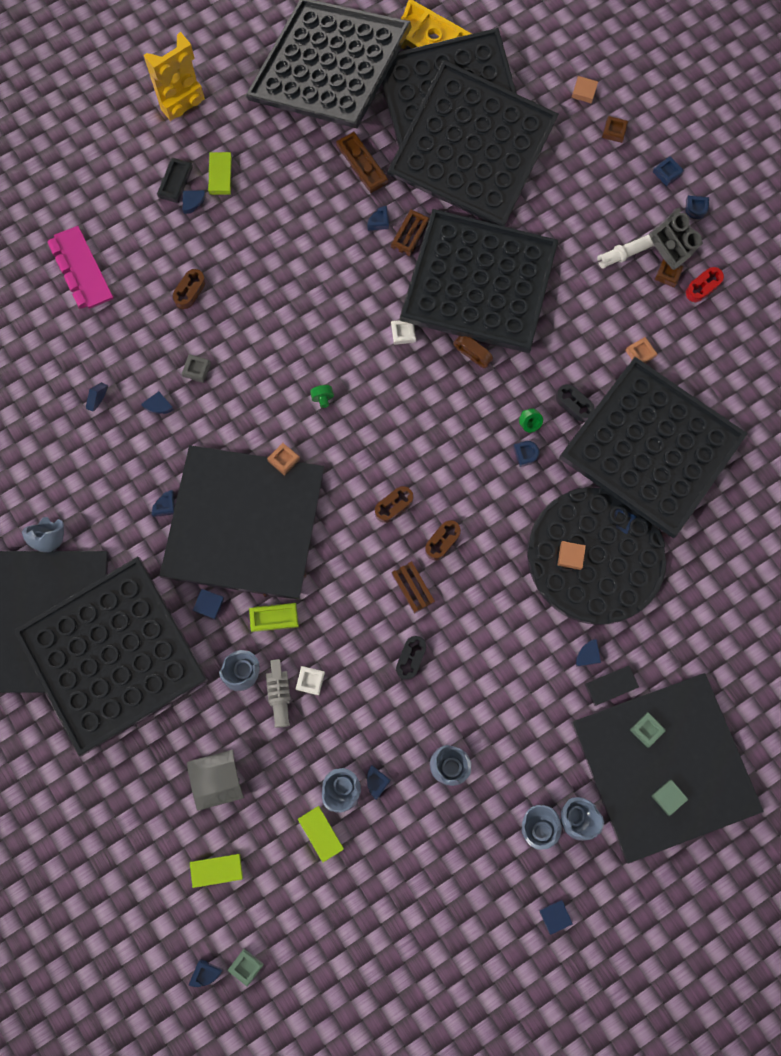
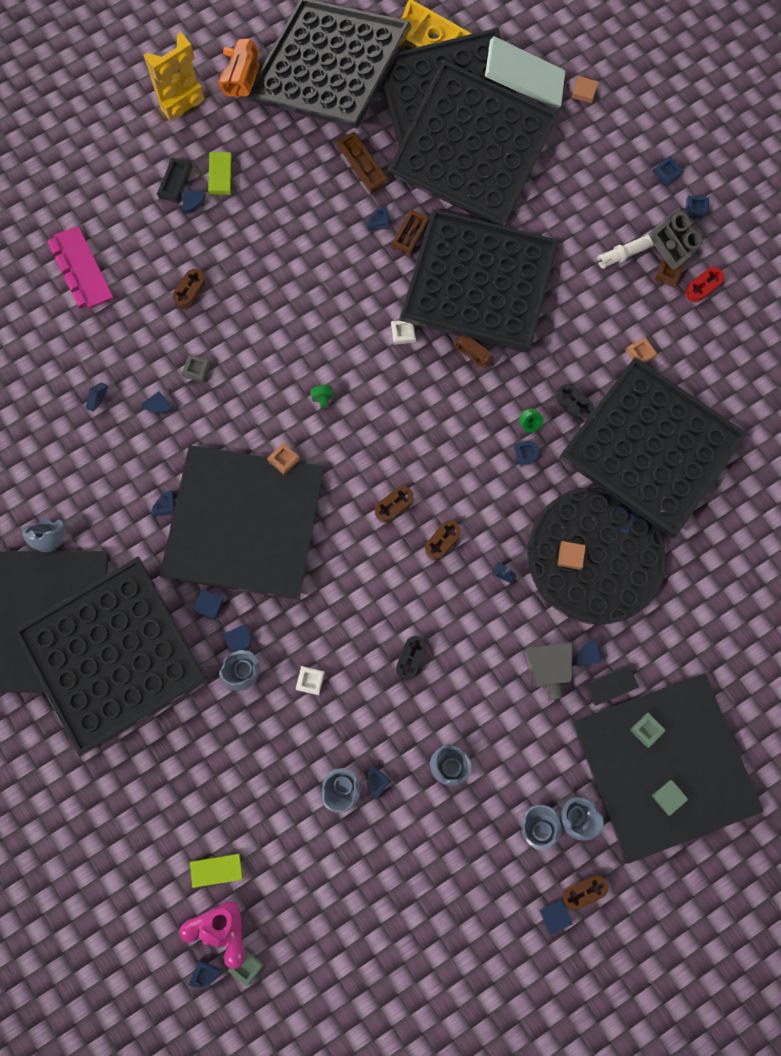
(214, 780): dark grey slope -> none
(219, 928): none -> dark pink head
(238, 638): none -> dark blue tile
(242, 69): none -> orange piece
(273, 617): lime tile -> none
(278, 693): light grey hinge -> none
(320, 834): lime tile -> none
(403, 570): reddish brown tile -> none
(504, 573): none -> dark blue tile
(525, 73): none -> light aqua tile
(550, 667): none -> dark grey torso
(582, 886): none -> reddish brown beam
(615, 129): reddish brown tile -> none

